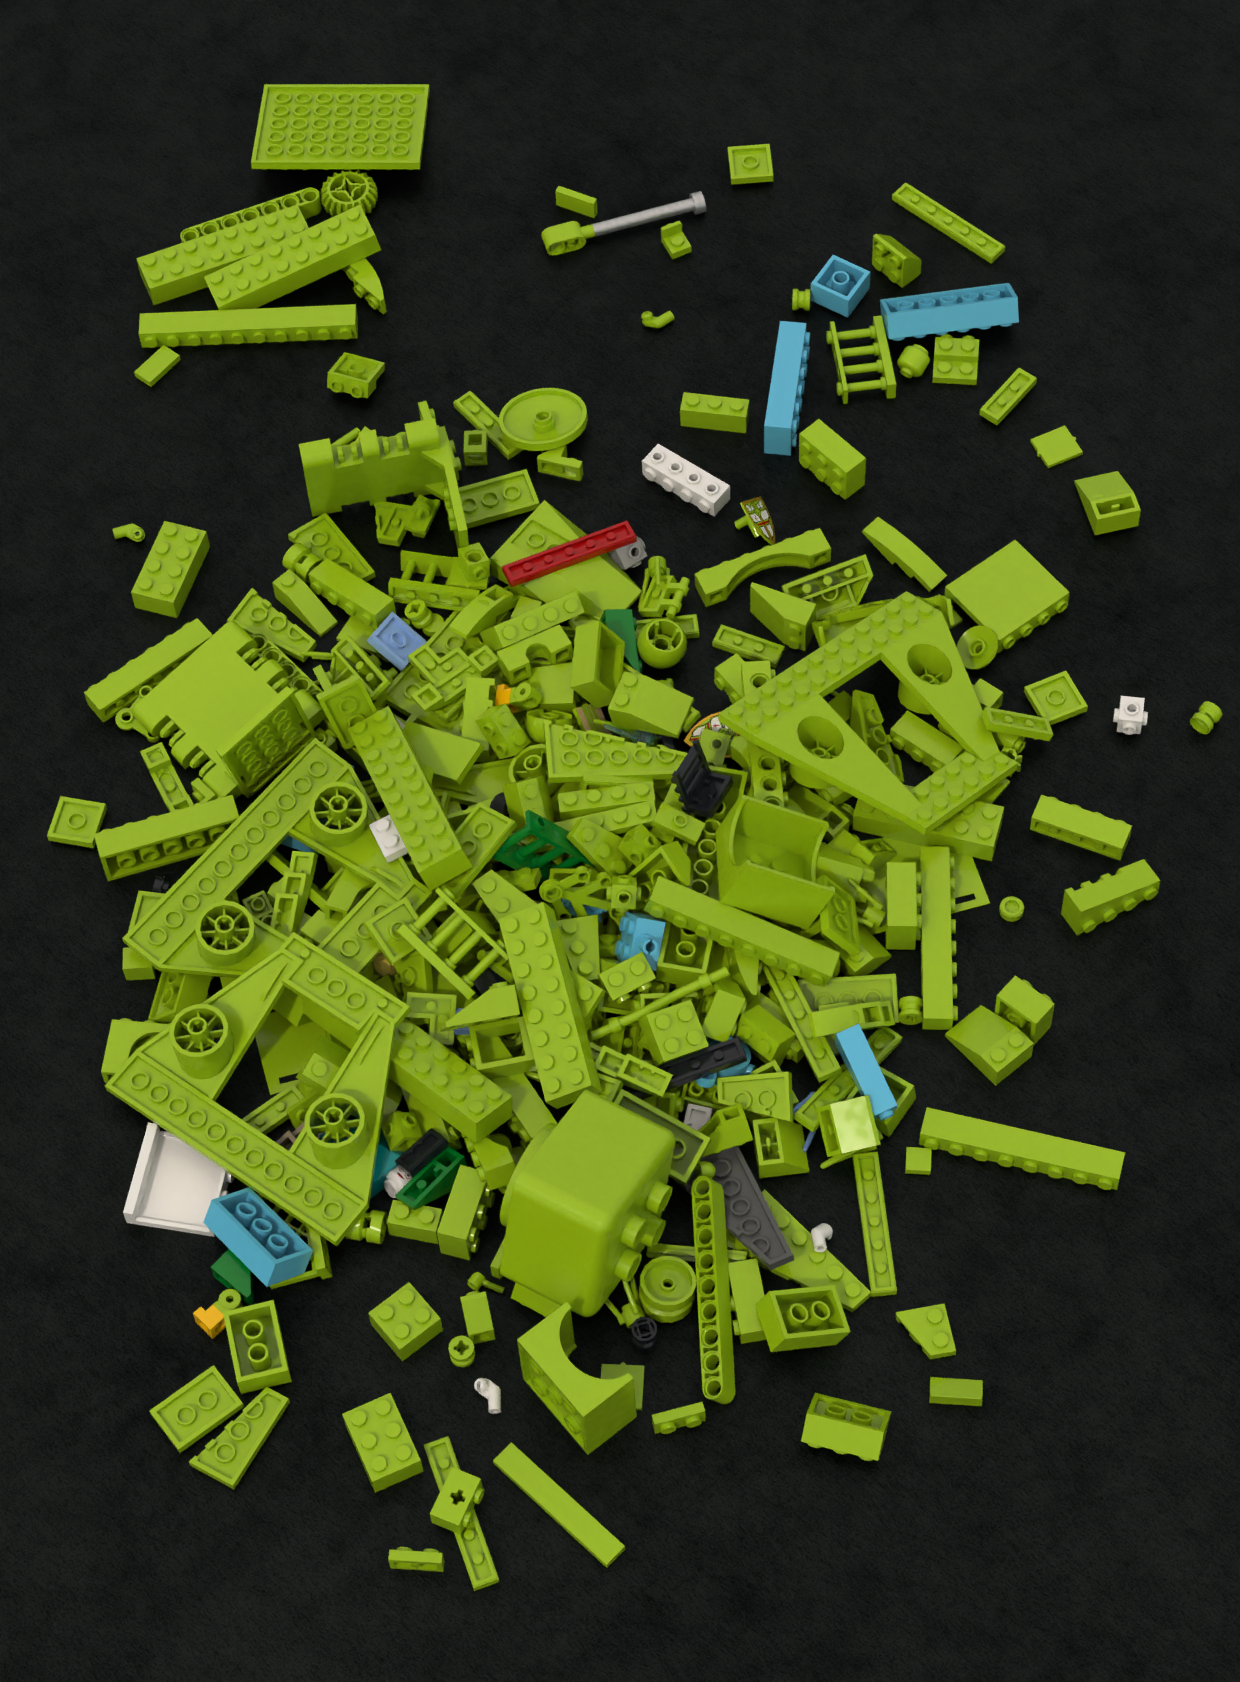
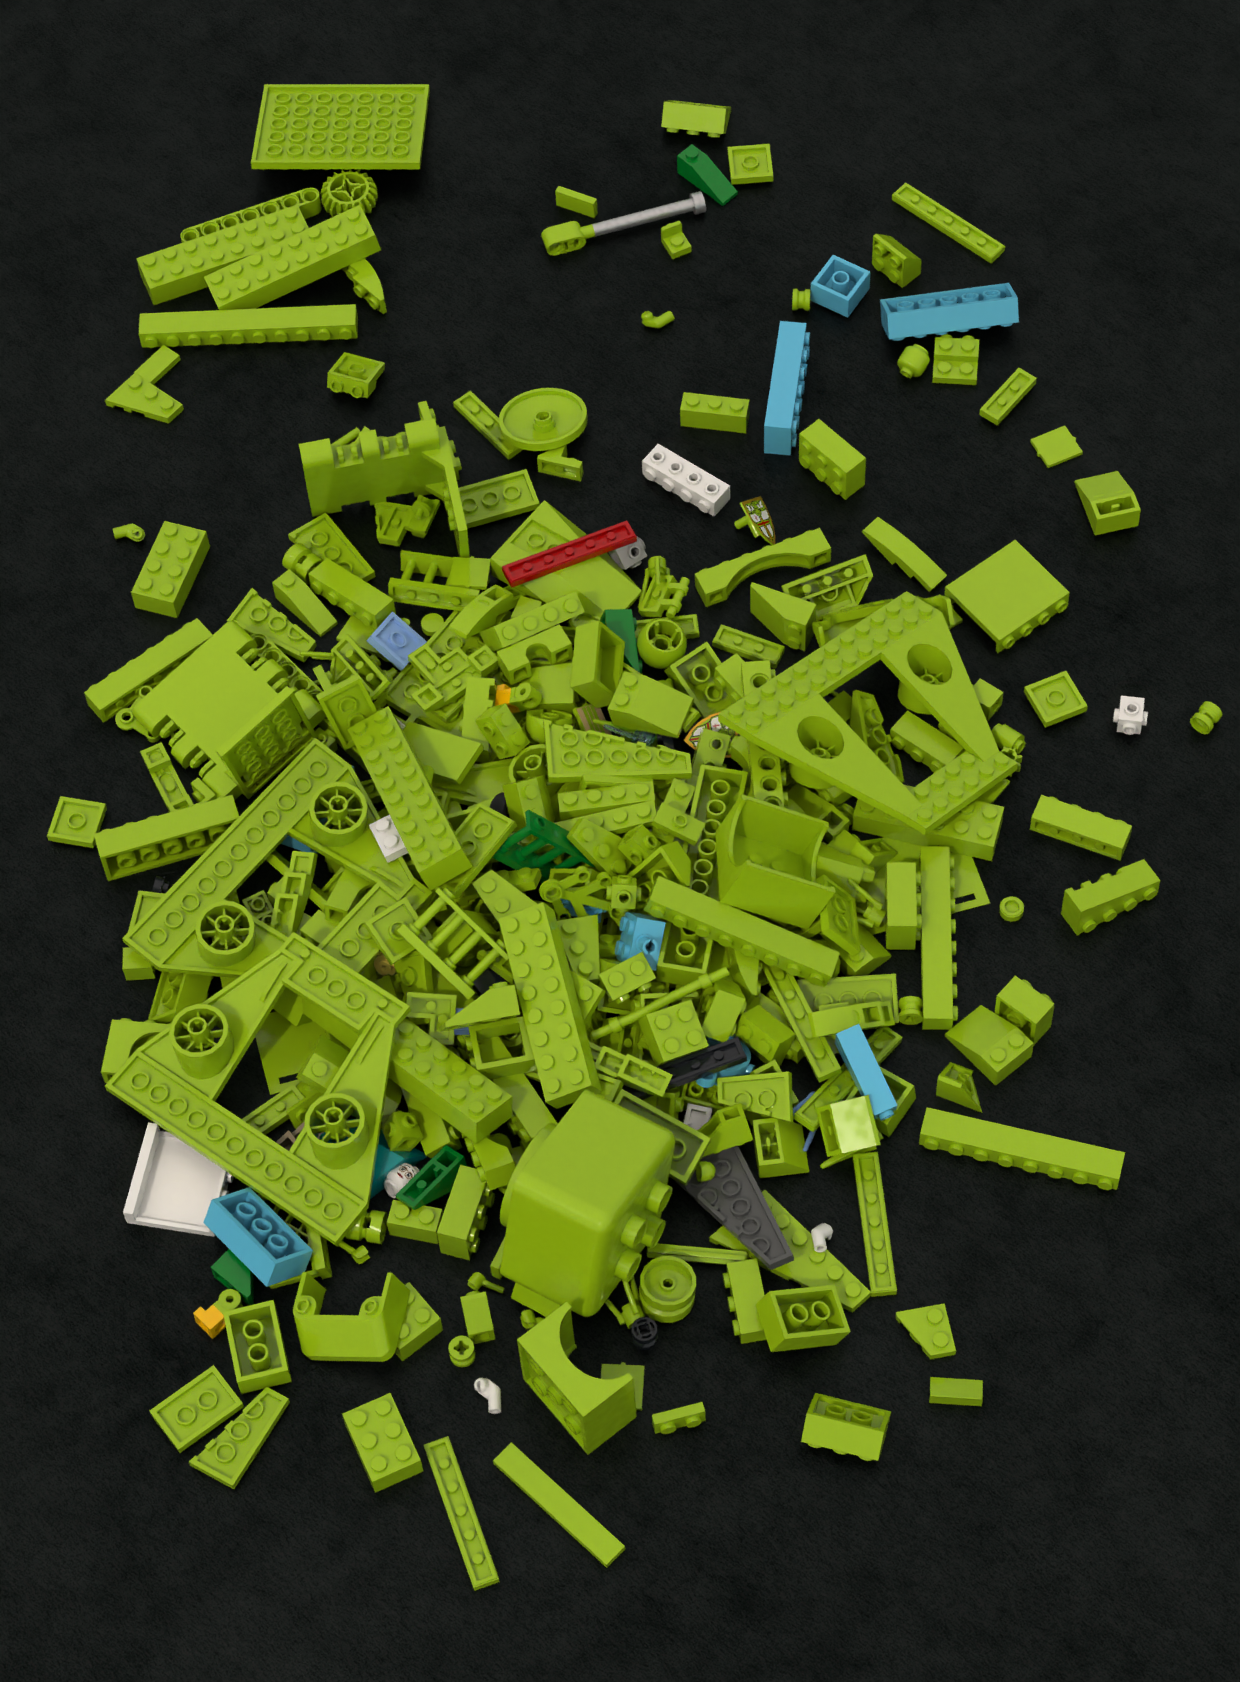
(143, 397): none -> lime wing
(359, 1255): none -> lime hand
(359, 1337): none -> lime windscreen
(416, 1560): lime plate -> none
(418, 614): lime wheel -> none
(421, 1152): black plate -> none
(456, 1487): lime brick -> none
(473, 562): lime brick -> none
(475, 447): lime brick -> none
(528, 1319): none -> lime hand
(695, 117): none -> lime slope
(695, 678): none -> lime slope
(698, 786): black plate -> none
(705, 175): none -> green slope
(720, 1298): lime beam -> none
(879, 348): lime fence -> none
(918, 1160): lime tile -> none
(957, 1085): none -> lime slope
(972, 642): lime dish -> none
(1017, 724): lime plate -> none

